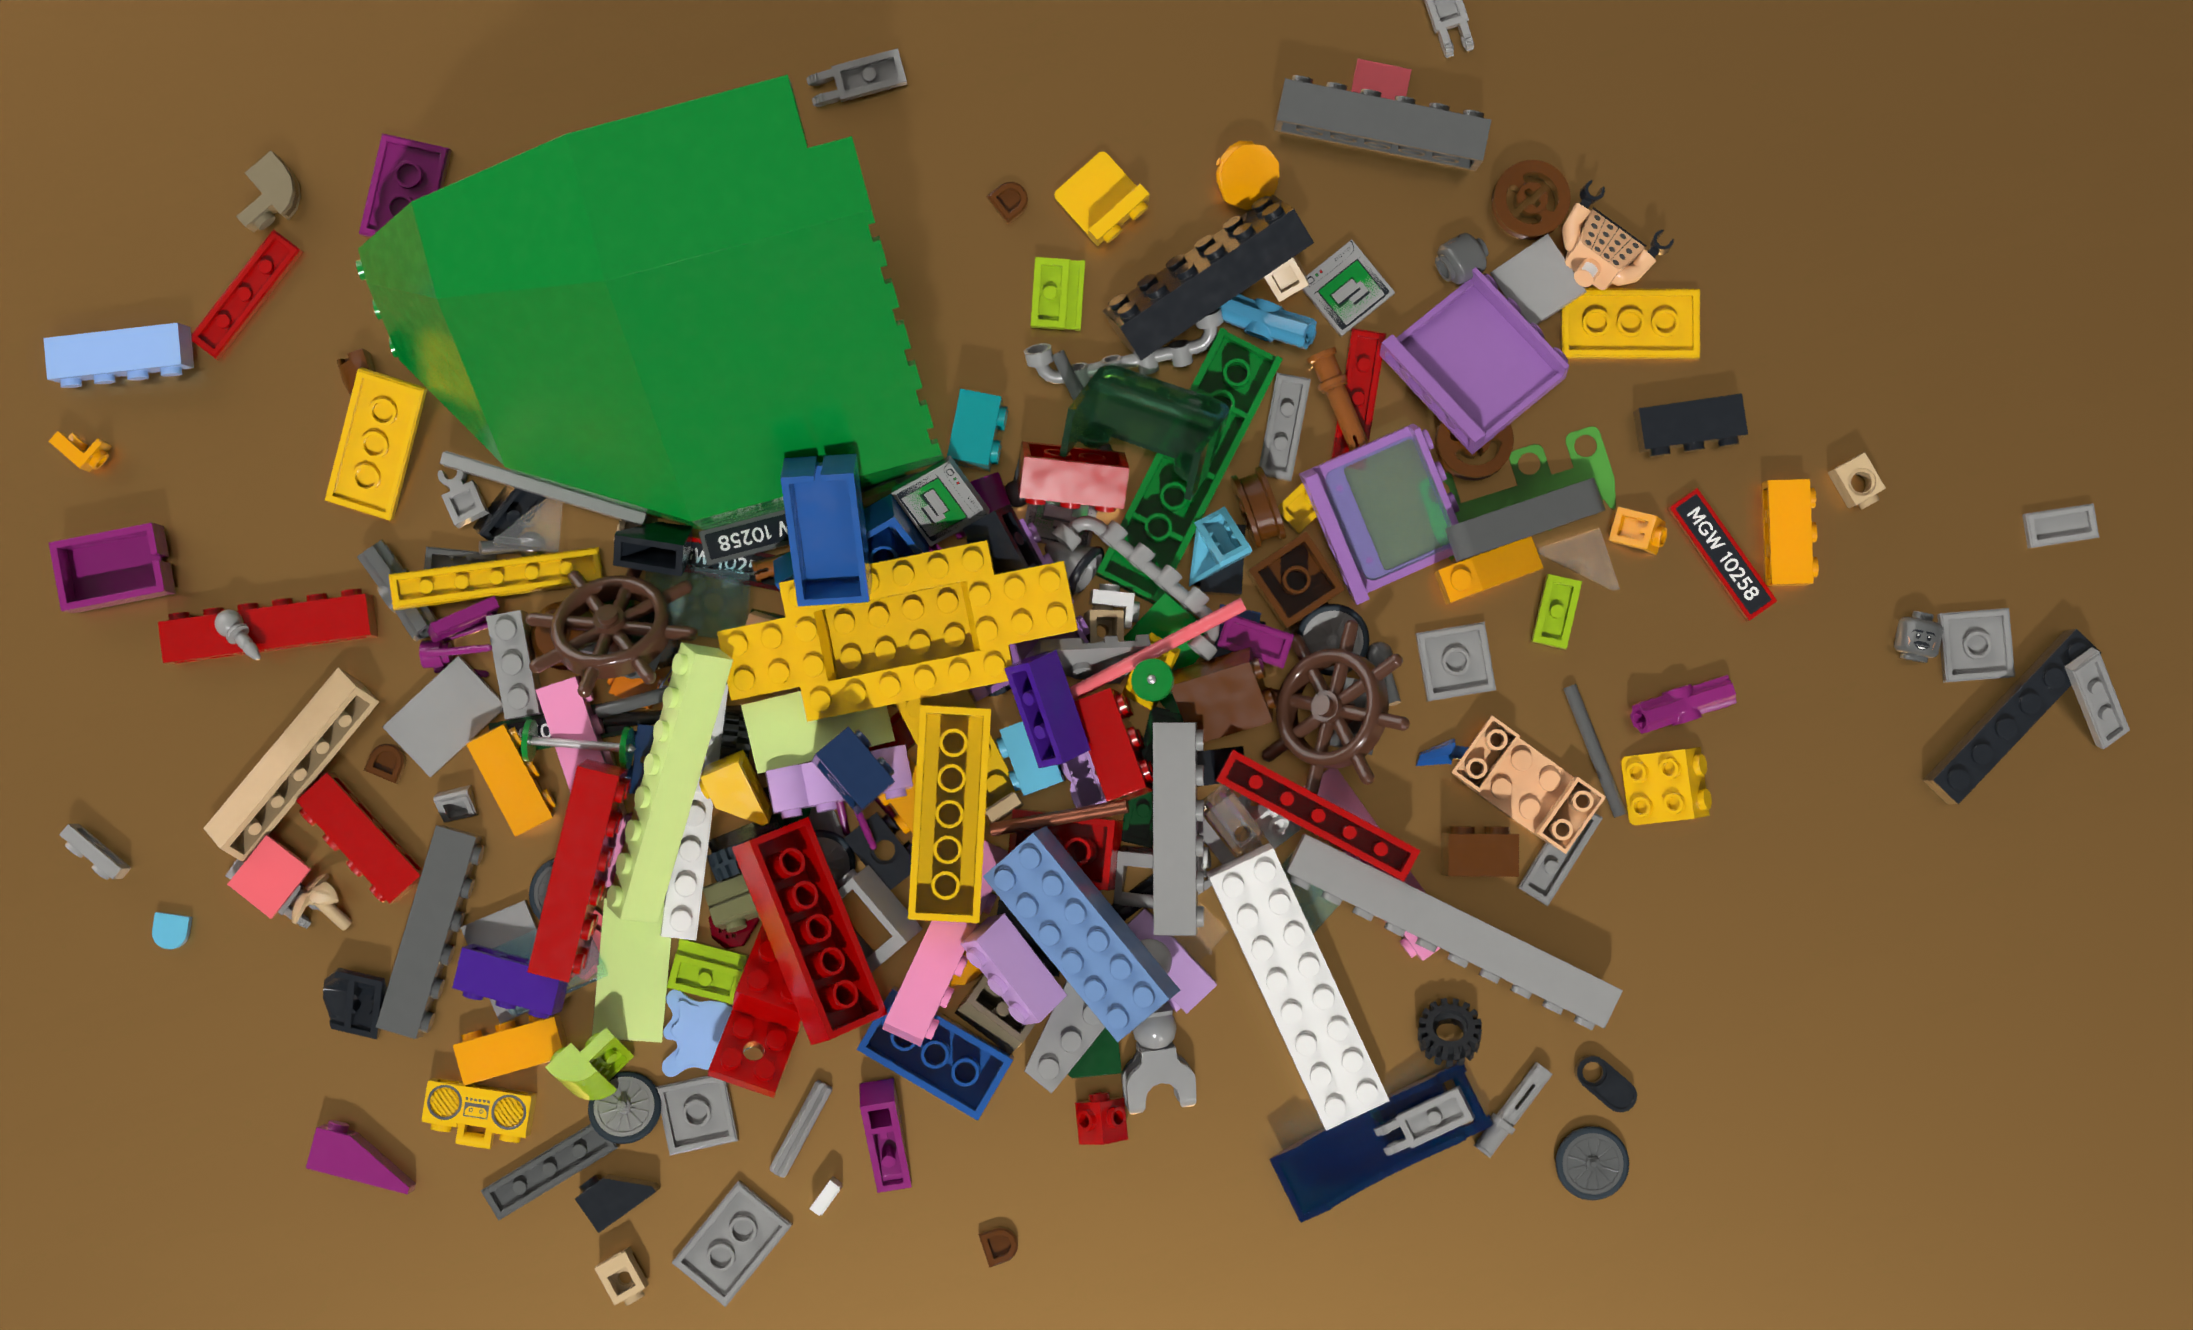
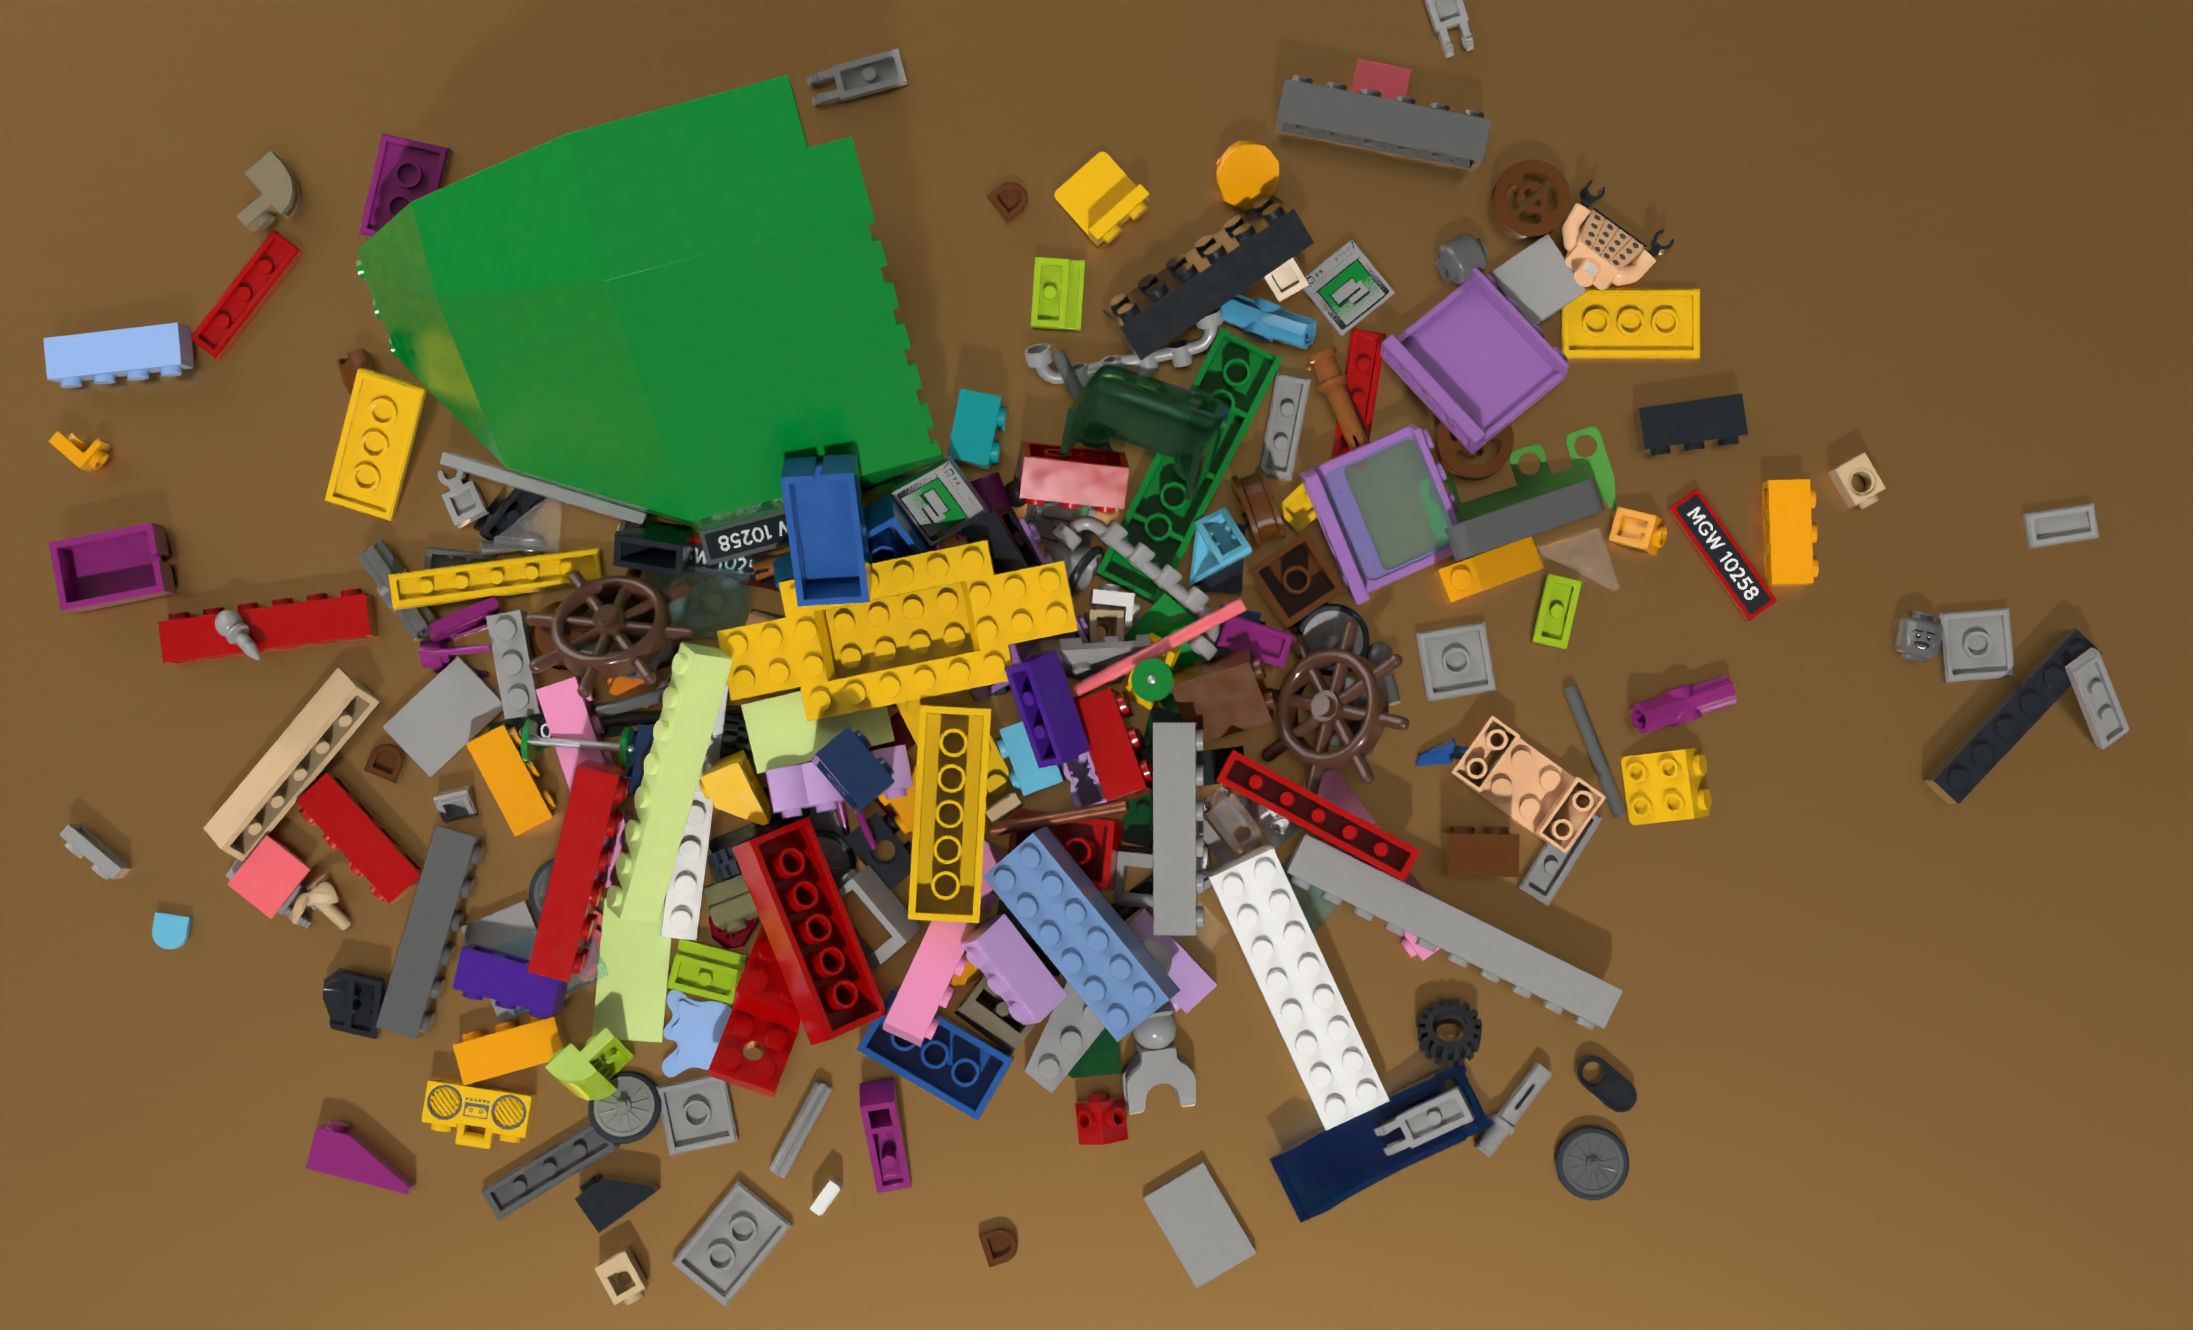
(1199, 1224): none -> light grey tile

